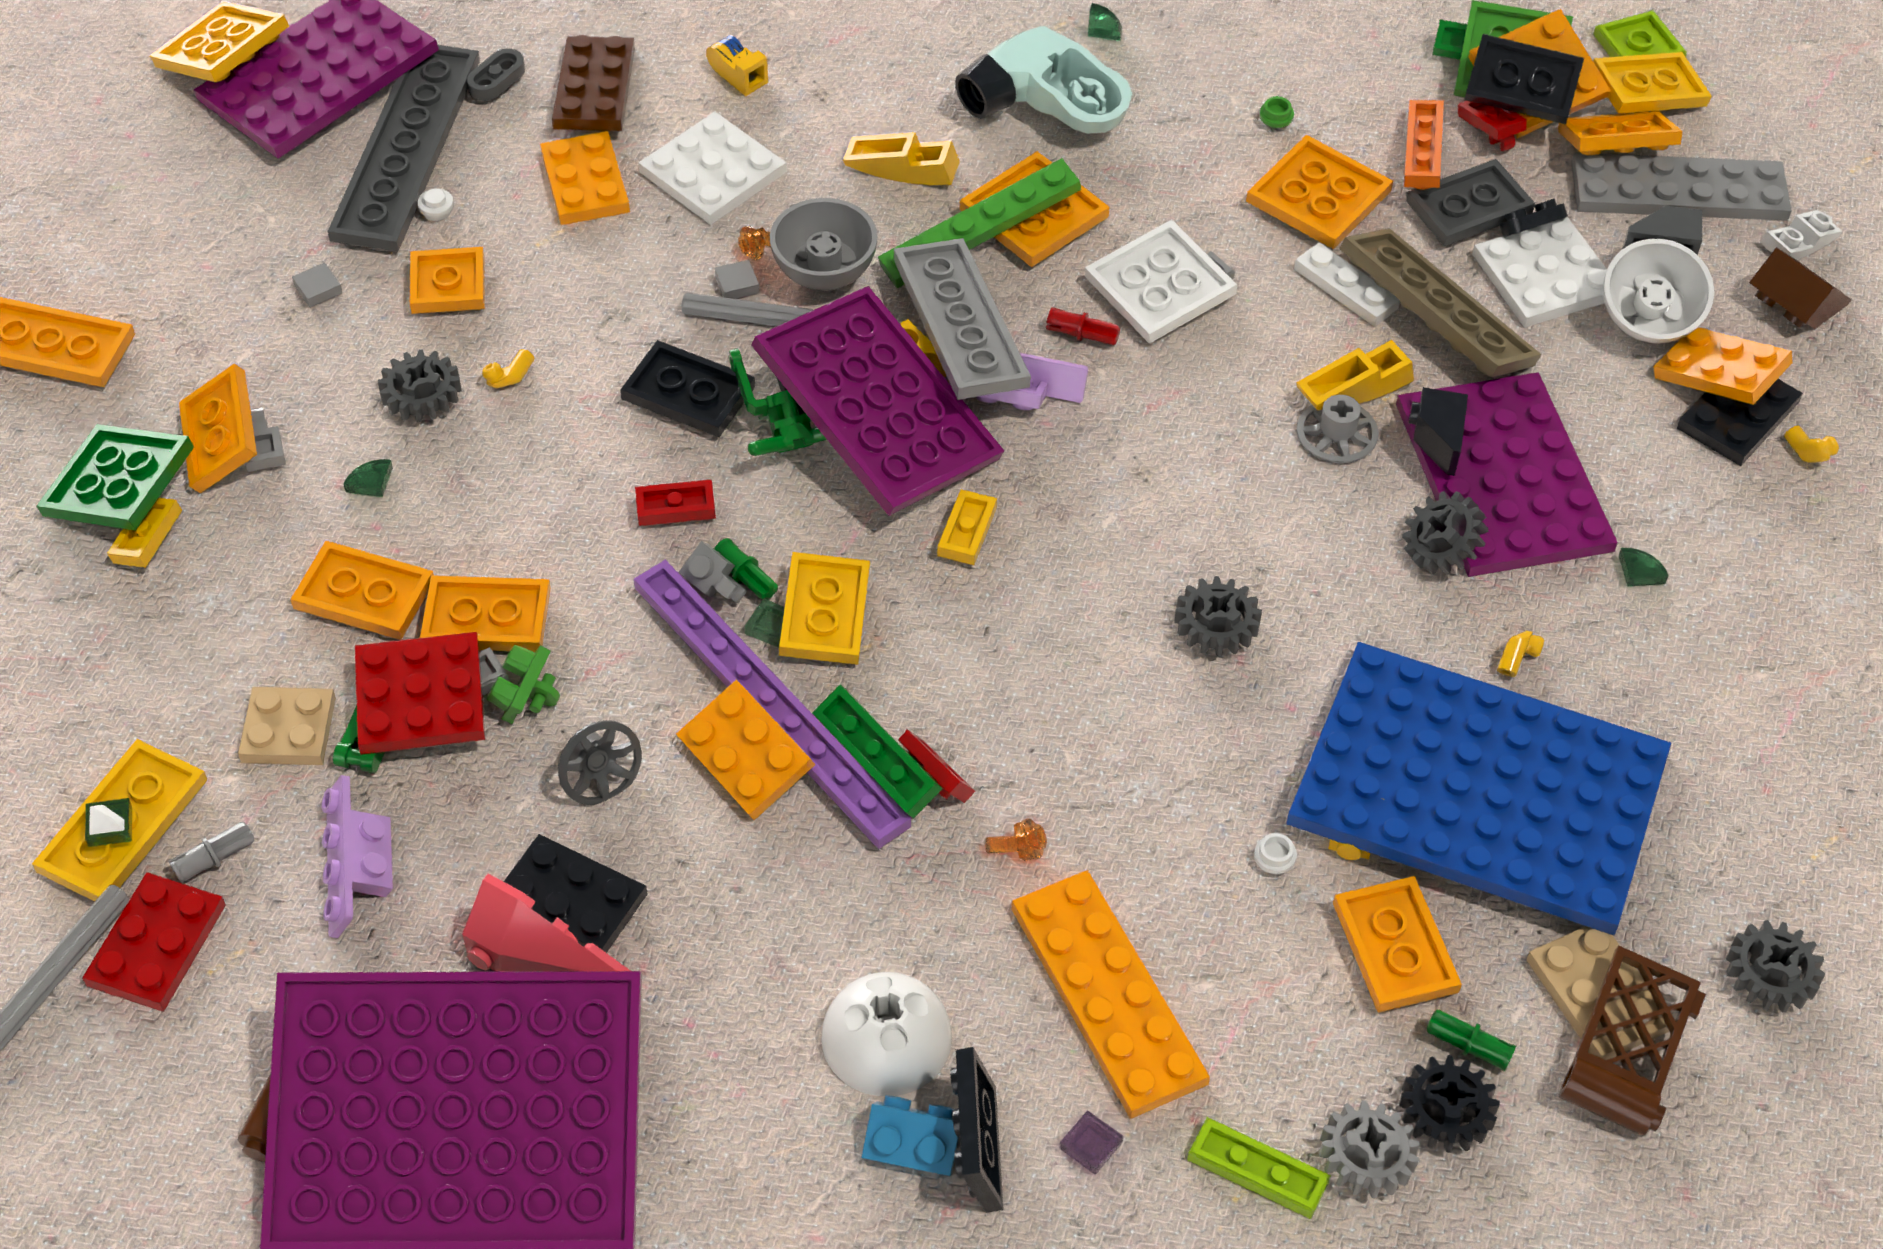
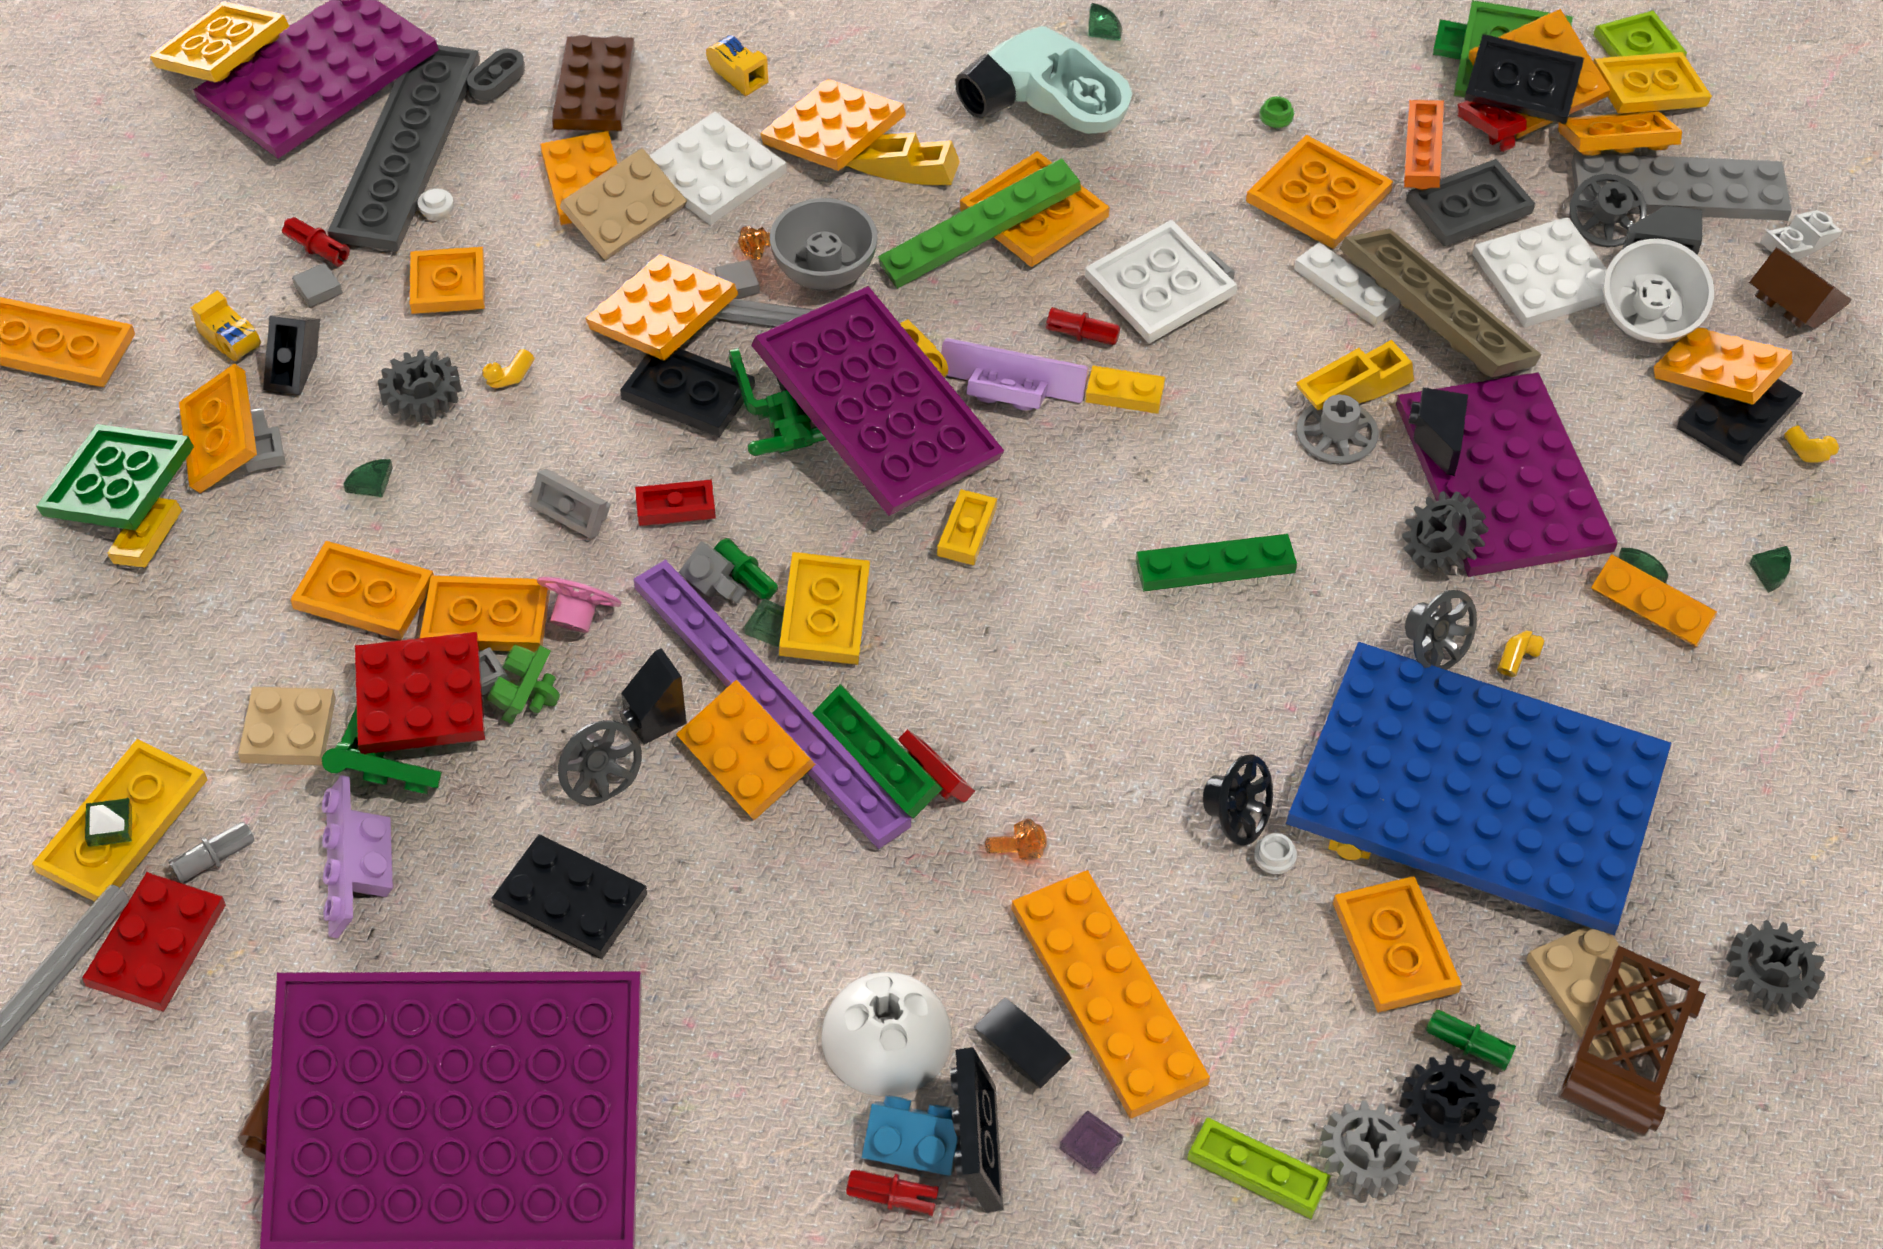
(224, 327): none -> yellow leg
(290, 352): none -> black slope
(315, 241): none -> red axle
(379, 769): none -> green plate
(514, 938): coral wedge -> none
(568, 503): none -> light grey plate
(573, 608): none -> bright pink wheel
(623, 204): none -> tan plate
(654, 699): none -> black slope
(661, 306): none -> light orange plate
(833, 124): none -> light orange plate
(891, 1191): none -> red axle
(961, 319): light grey plate -> none
(1023, 1042): none -> black slope
(1125, 389): none -> yellow plate
(1216, 562): none -> green plate
(1218, 616): dark grey gear -> none
(1234, 799): none -> black wheel
(1435, 627): none -> dark grey wheel
(1520, 221): black plate -> none
(1609, 206): none -> dark grey wheel
(1654, 600): none -> light orange plate
(1772, 567): none -> clear green tile

